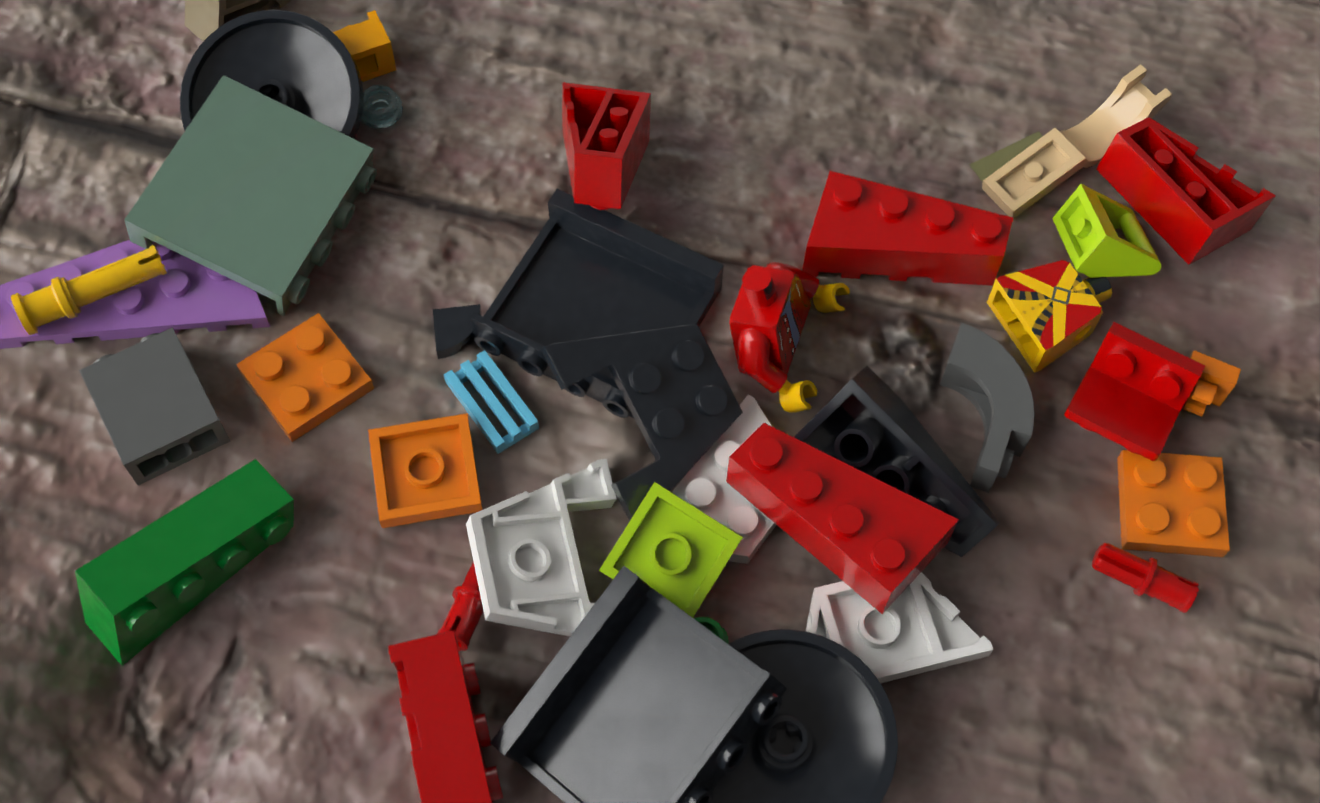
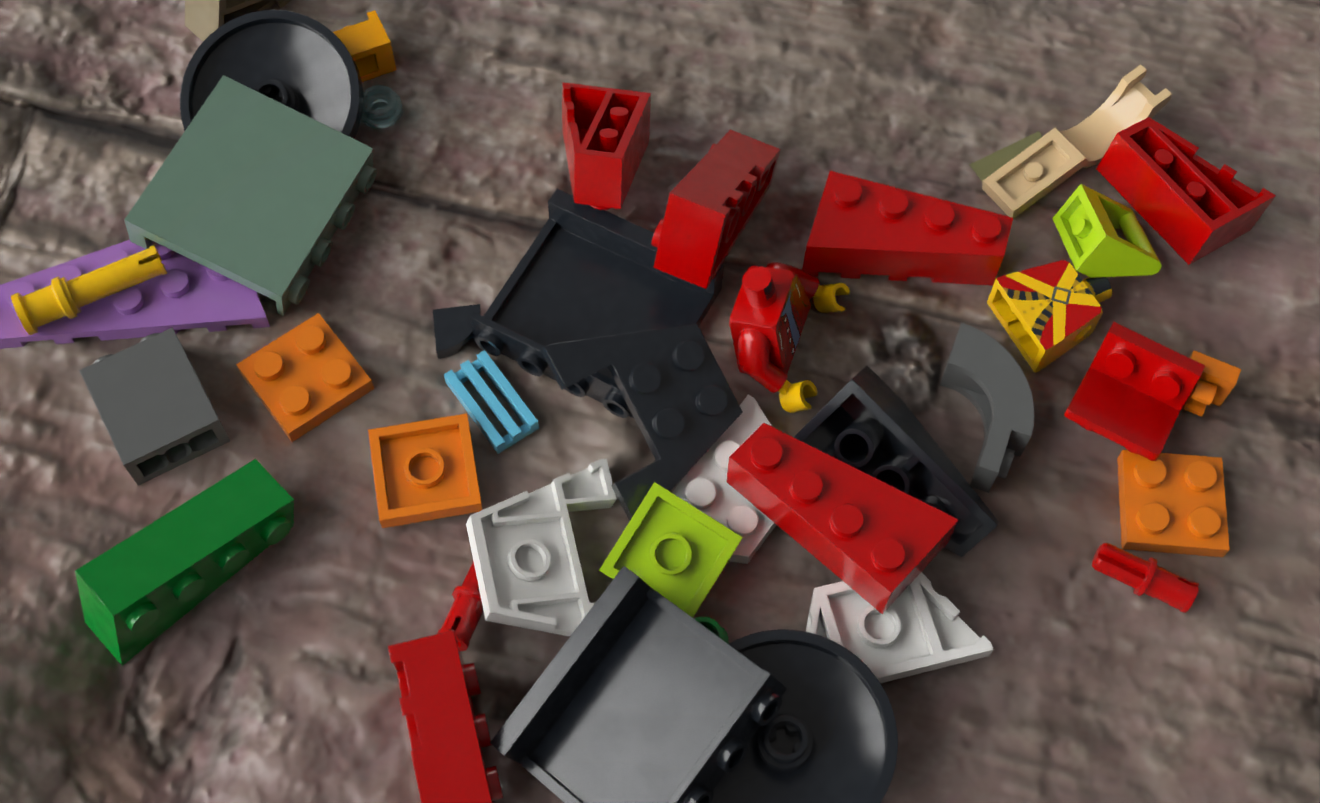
(713, 207): none -> red wedge

